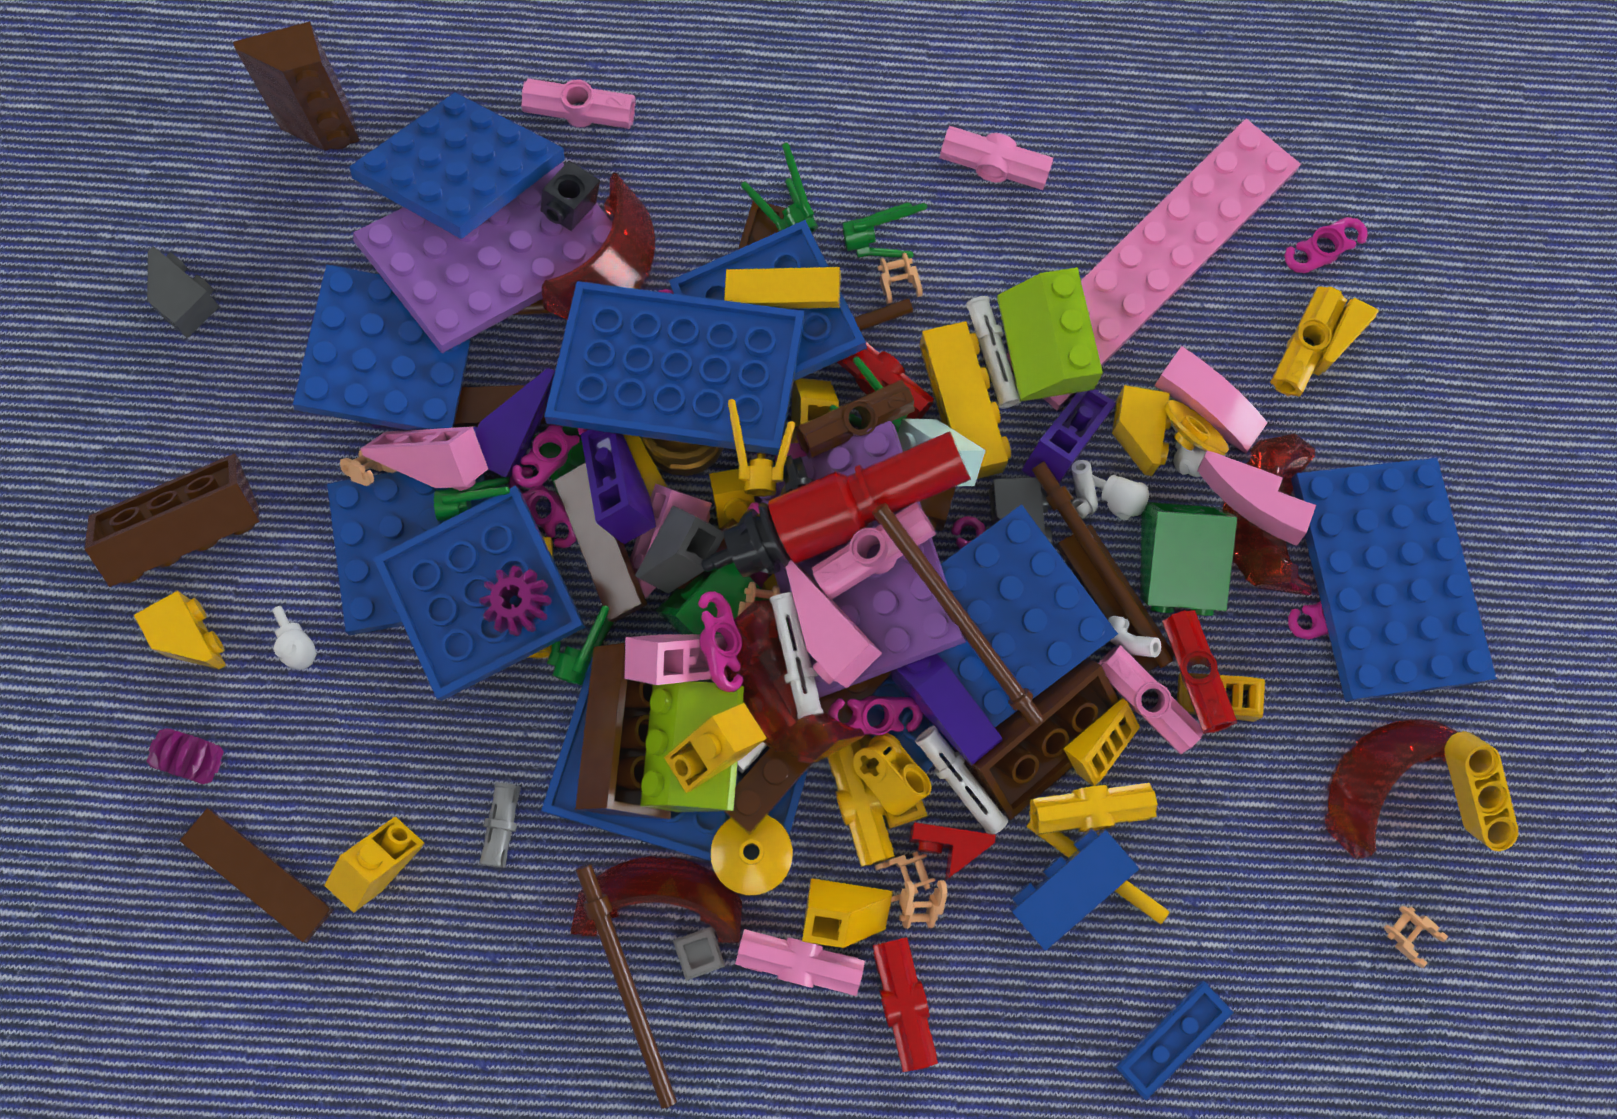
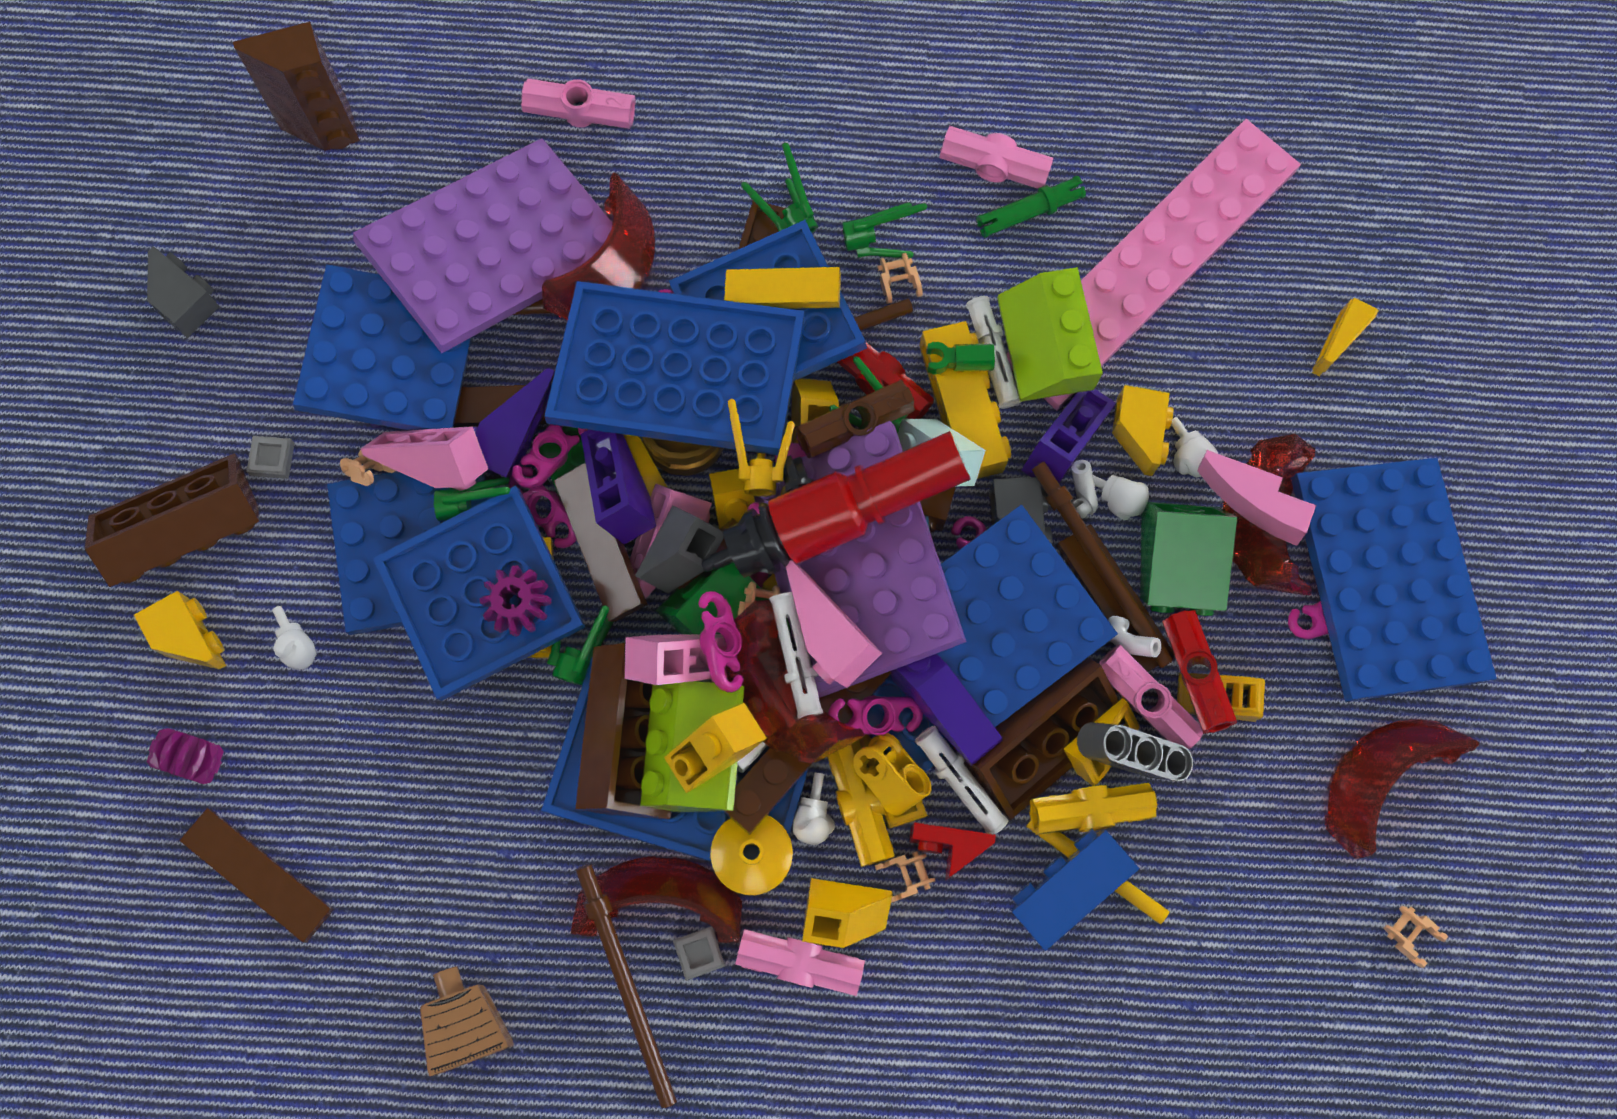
(270, 457): none -> light grey tile
(372, 864): yellow slope -> none
(457, 164): blue plate -> none
(460, 1024): none -> medium nougat torso
(500, 825): light grey pin -> none
(574, 184): black brick -> none
(811, 819): none -> white piece
(851, 564): bright pink piece -> none
(905, 1005): red piece -> none
(934, 906): light nougat piece -> none
(961, 357): none -> green bar
(1019, 697): reddish brown bar -> none
(1044, 201): none -> green pin
(1135, 751): none -> dark grey beam
(1173, 1040): blue tile -> none
(1194, 429): yellow dish -> none
(1213, 397): bright pink slope -> none
(1301, 357): yellow piece -> none
(1336, 234): dark pink piece -> none
(1481, 790): yellow beam -> none

